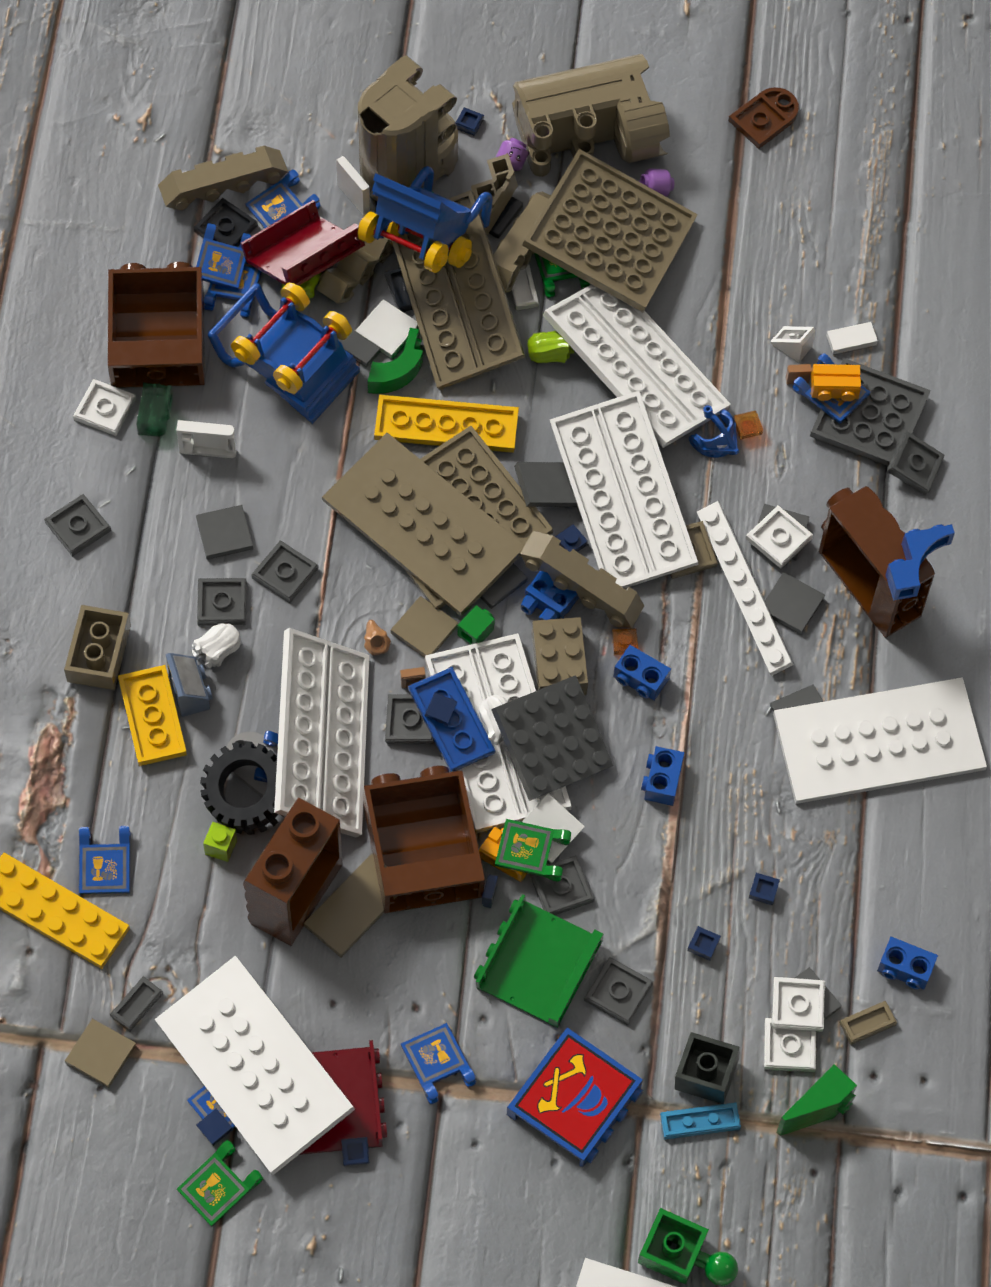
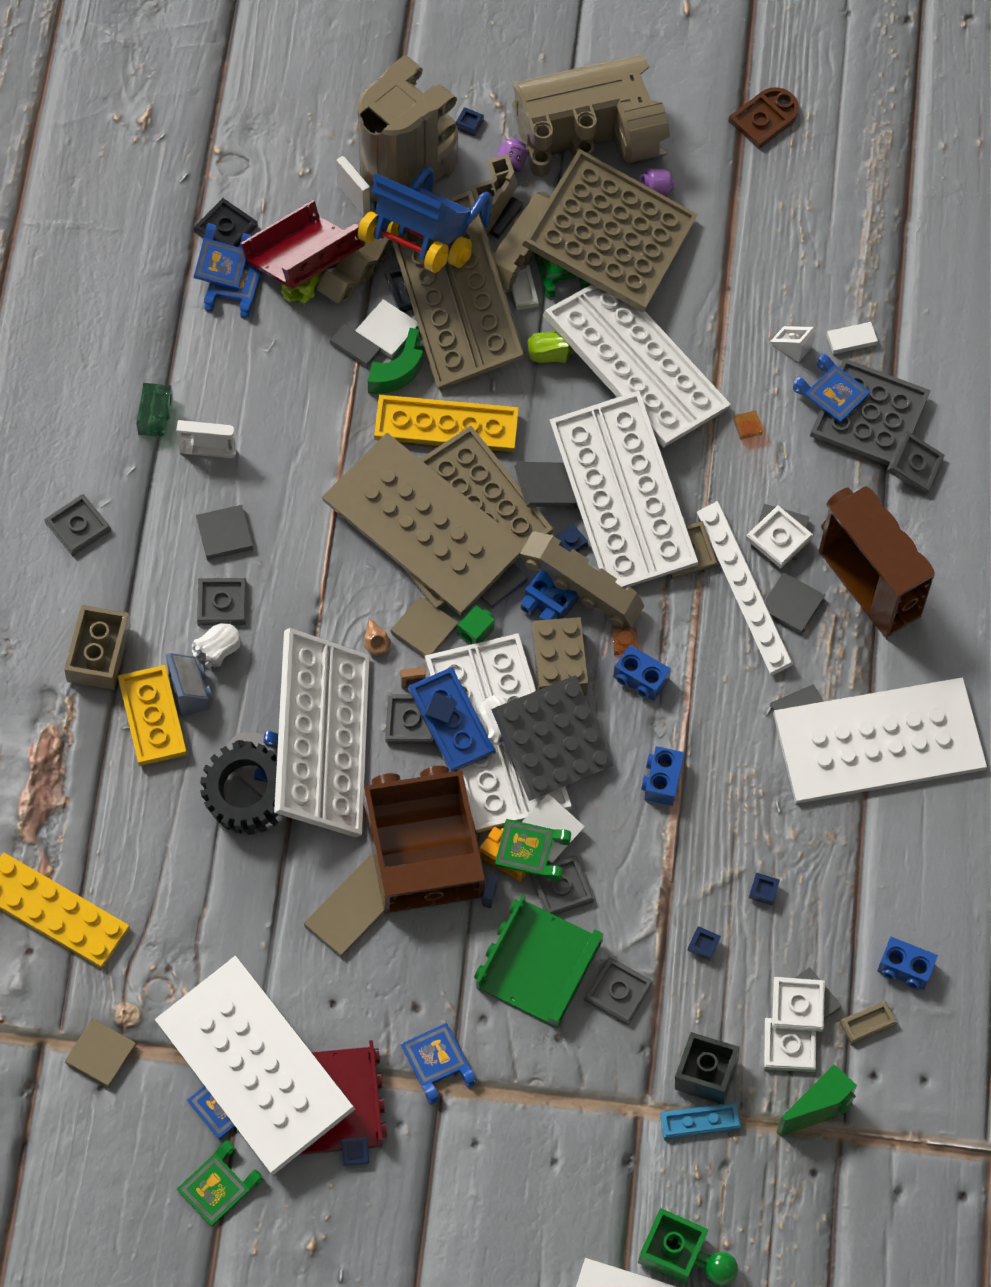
(104, 407): white tile -> none
(104, 866): blue flag -> none
(136, 1003): dark grey tile -> none
(156, 325): reddish brown brick -> none
(211, 180): dark tan brick -> none
(214, 1127): dark blue tile -> none
(220, 841): lime brick -> none
(278, 201): blue flag -> none
(285, 571): dark grey tile -> none
(293, 351): blue piece -> none
(294, 871): reddish brown brick -> none
(576, 1096): panel -> none
(728, 436): blue helmet -> none
(796, 371): medium nougat tile -> none
(835, 382): light orange brick -> none
(917, 545): blue arch -> none

